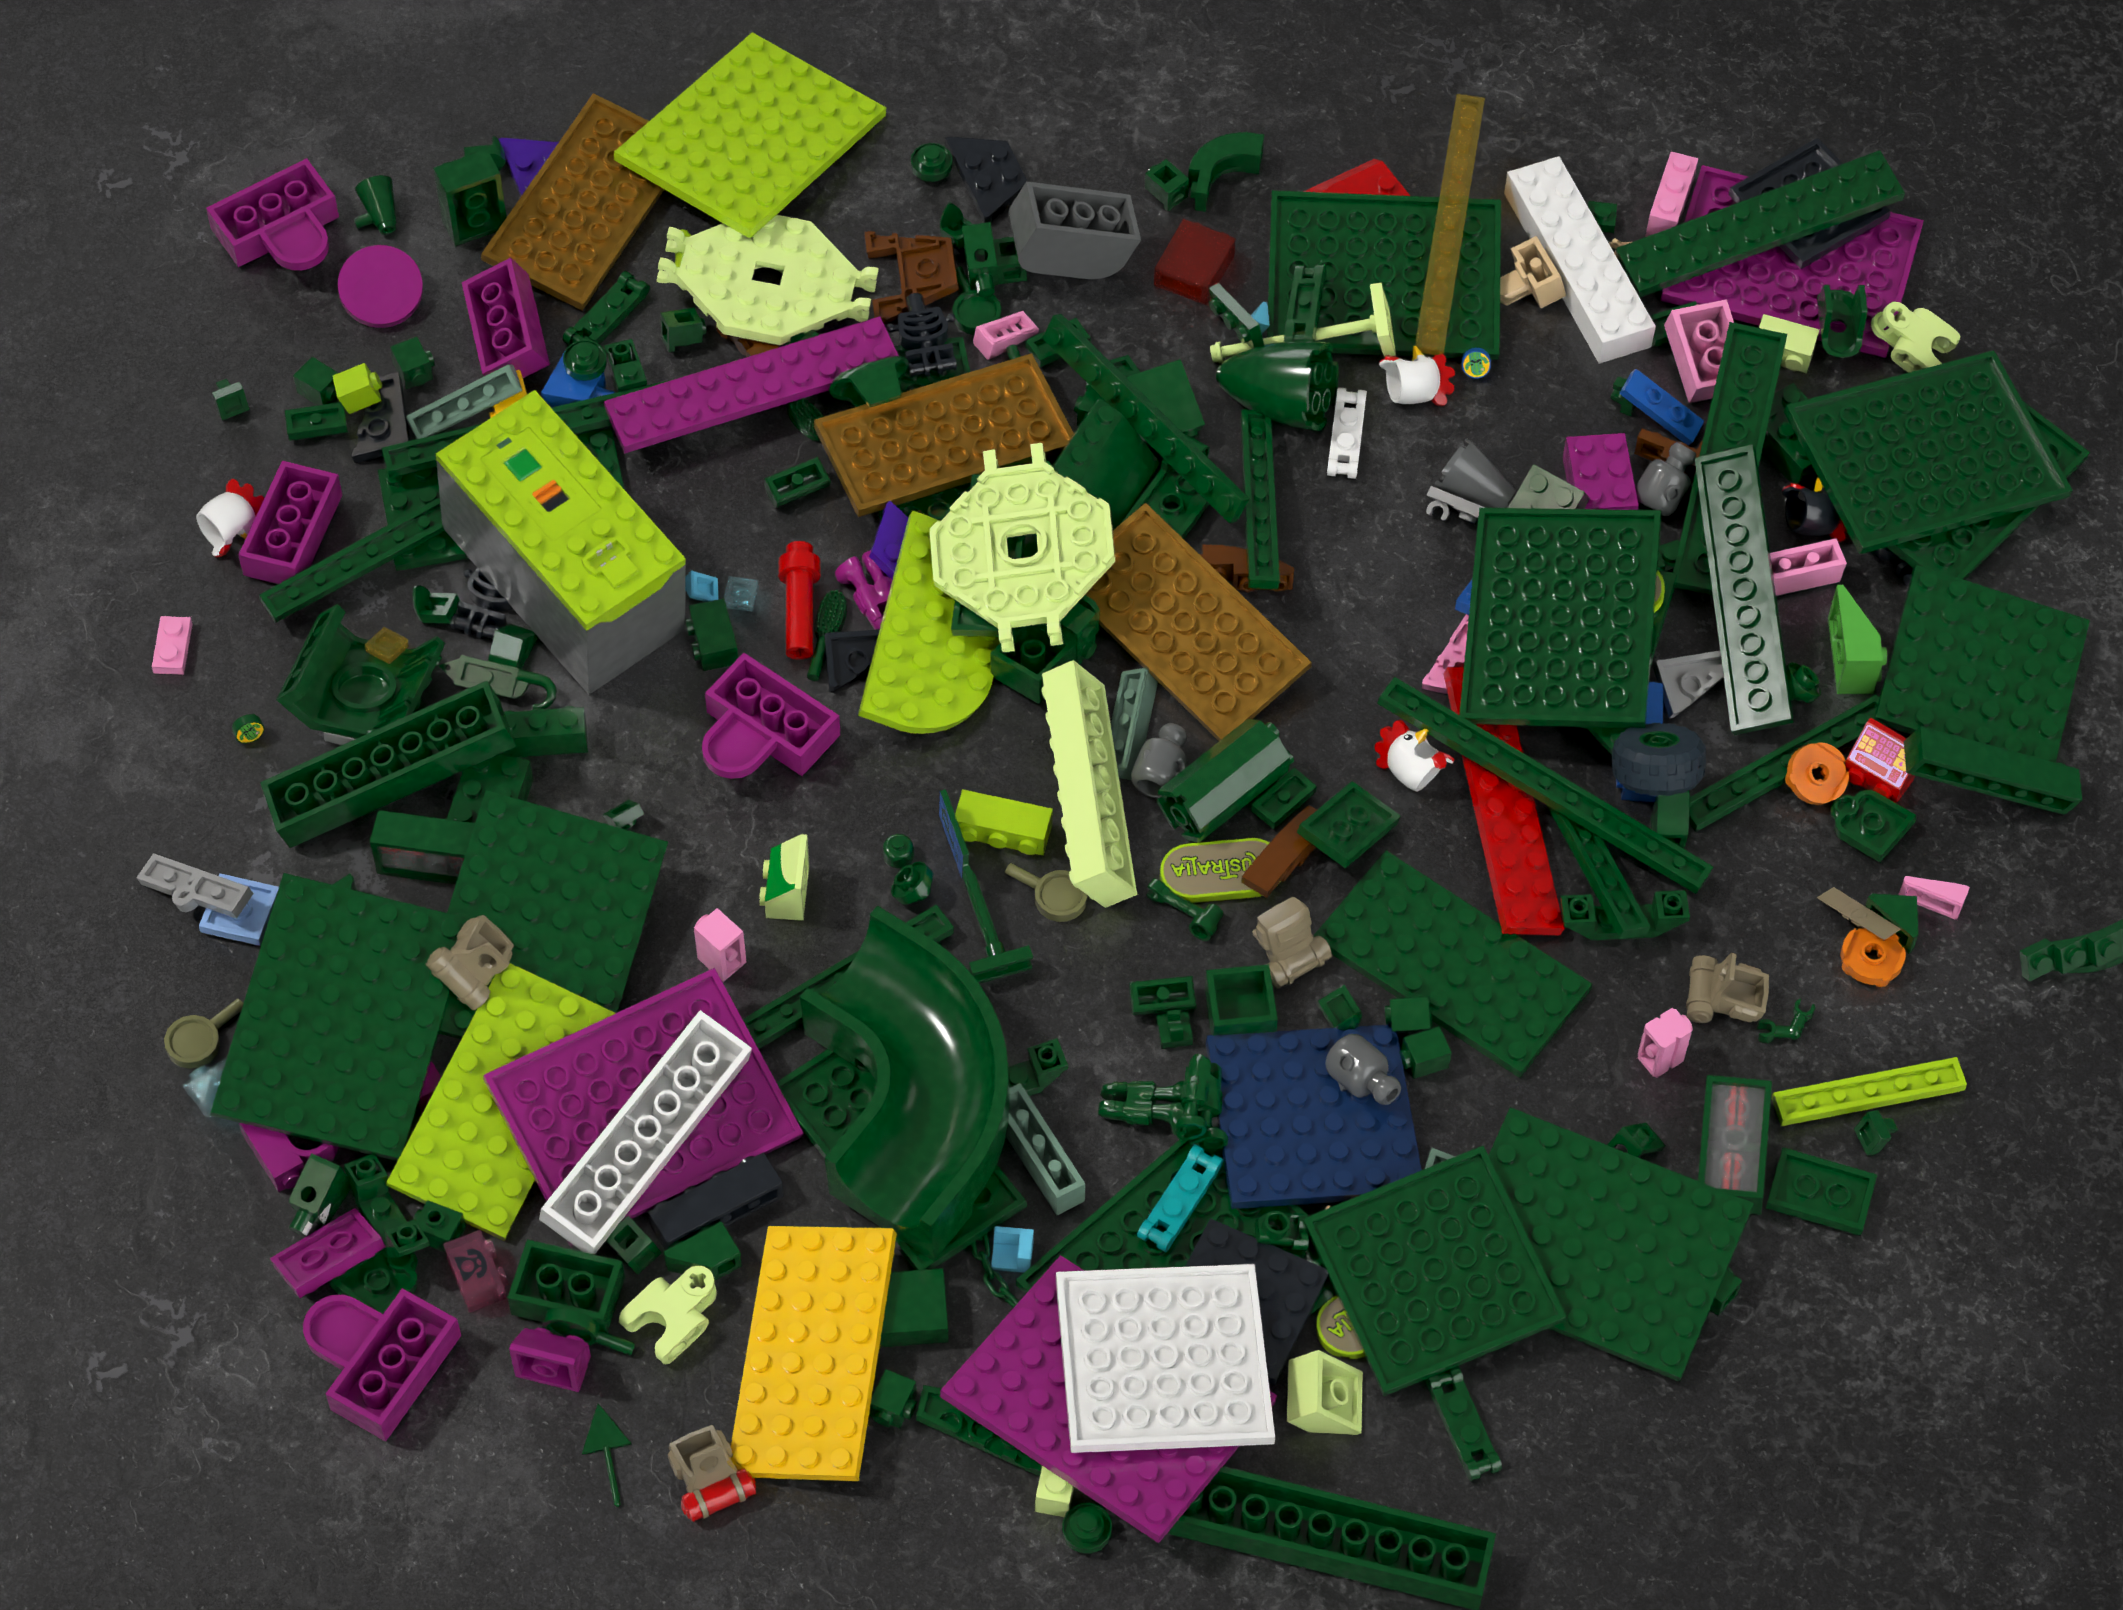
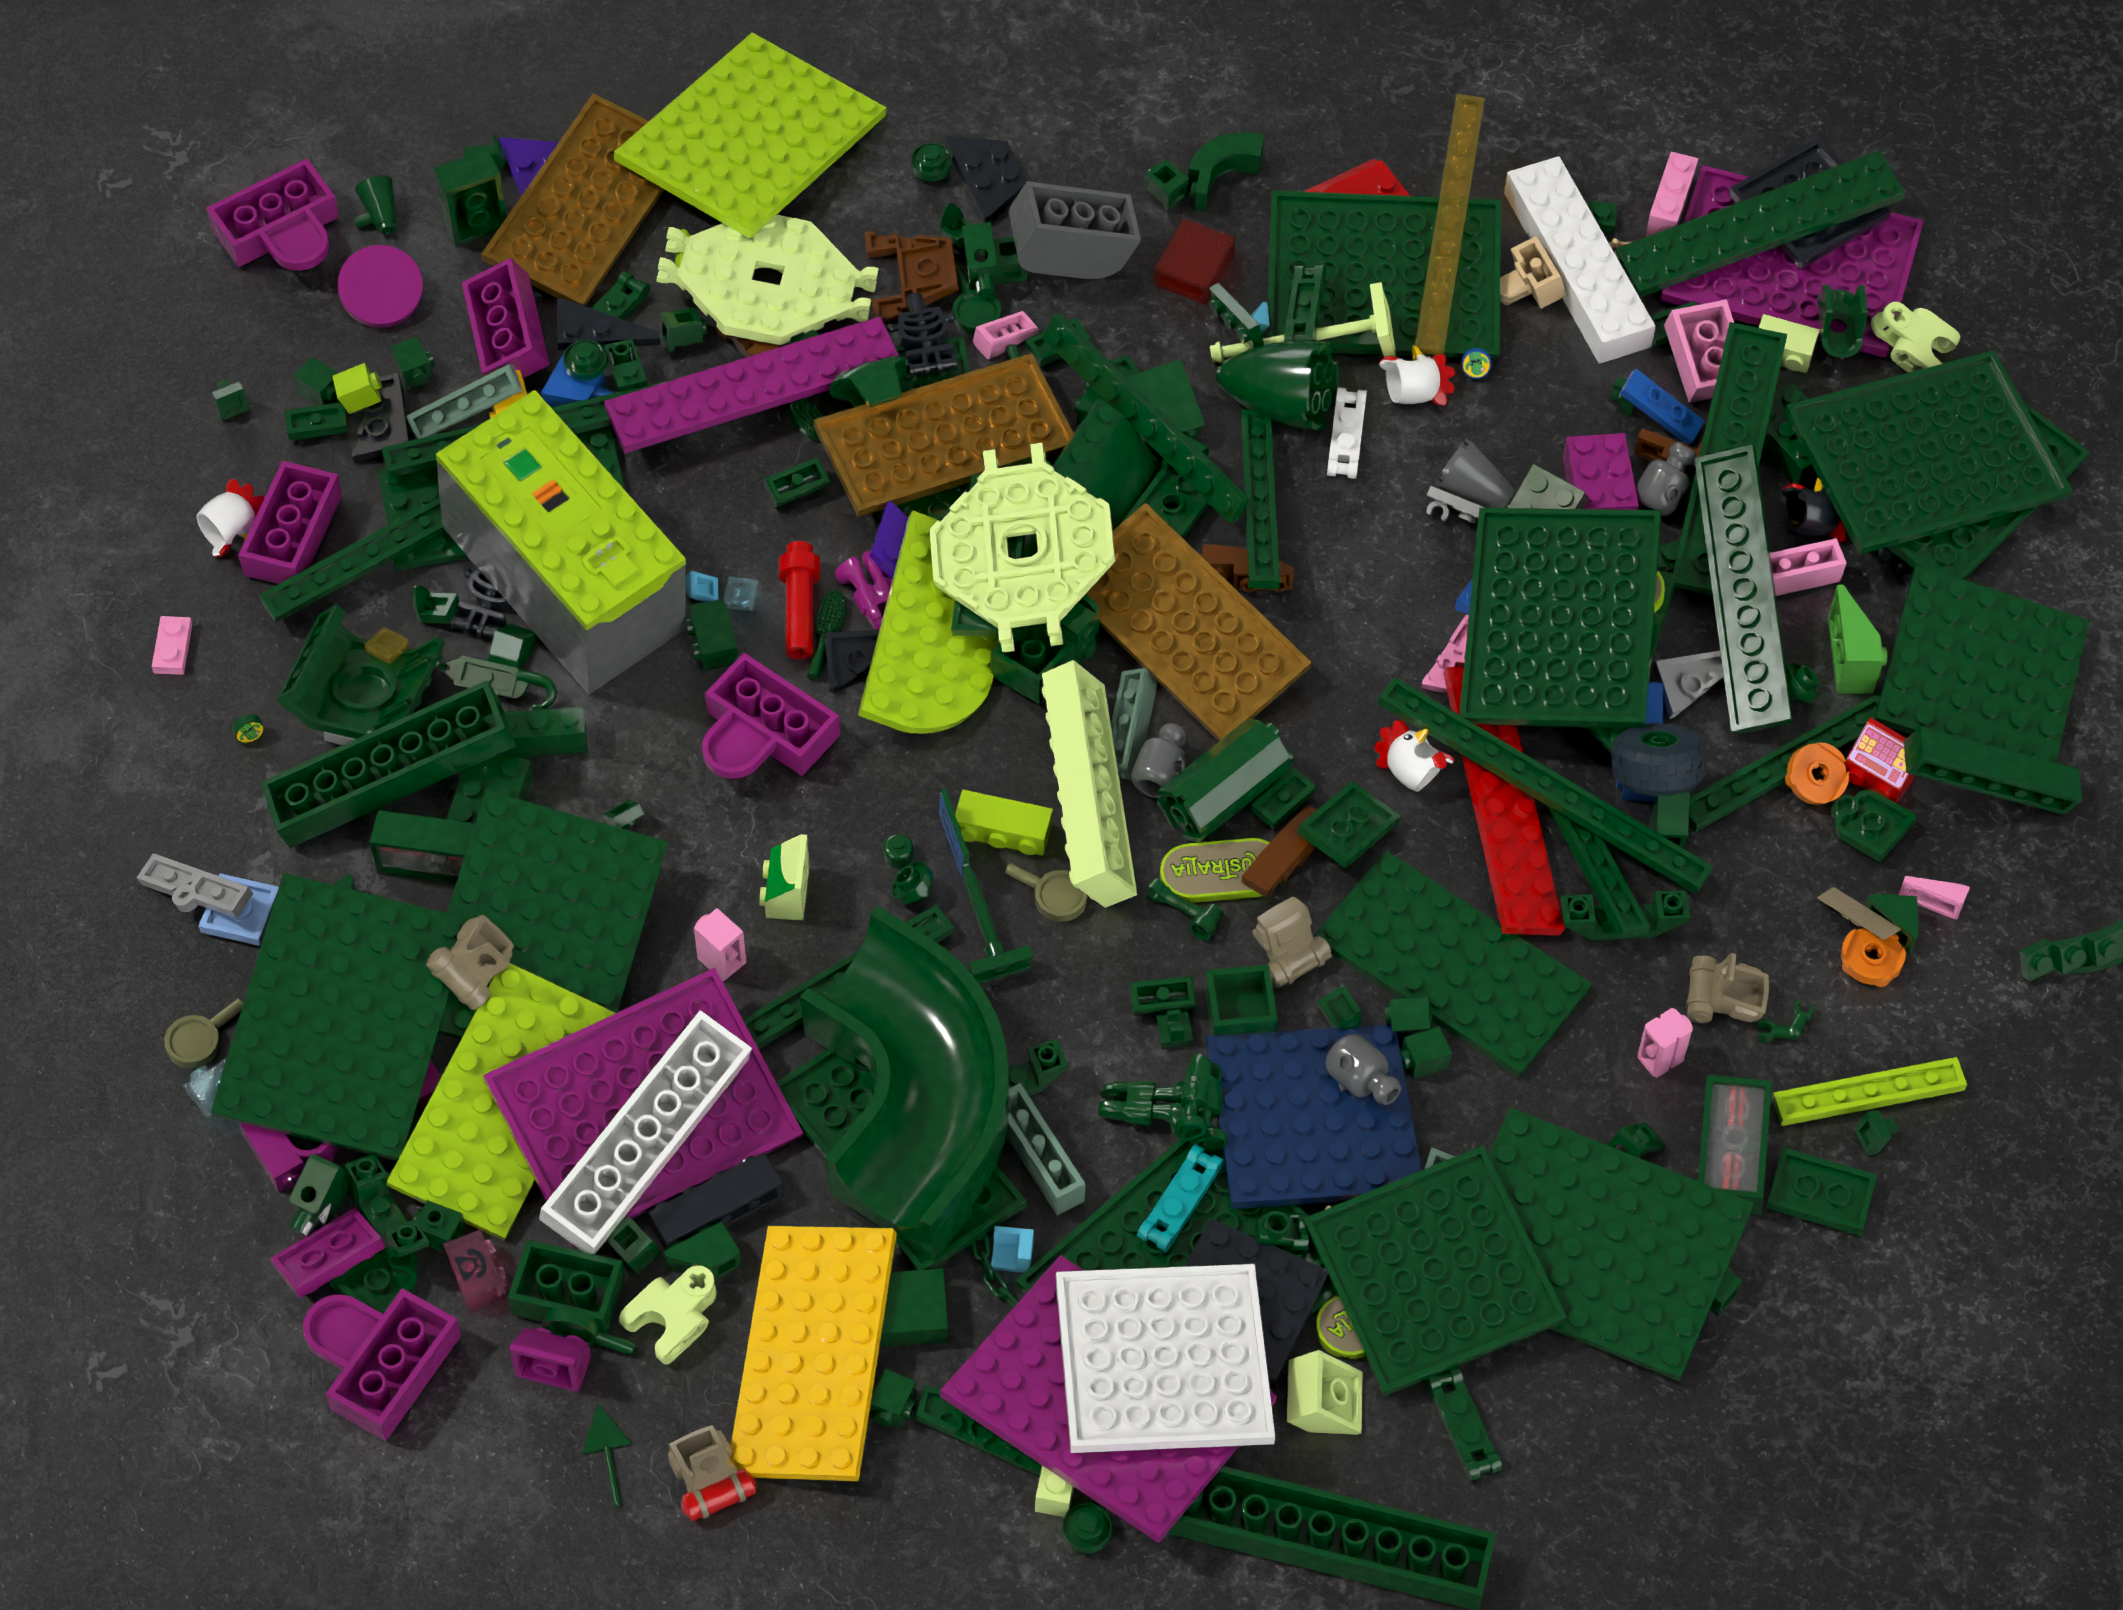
(583, 323): none -> black wing

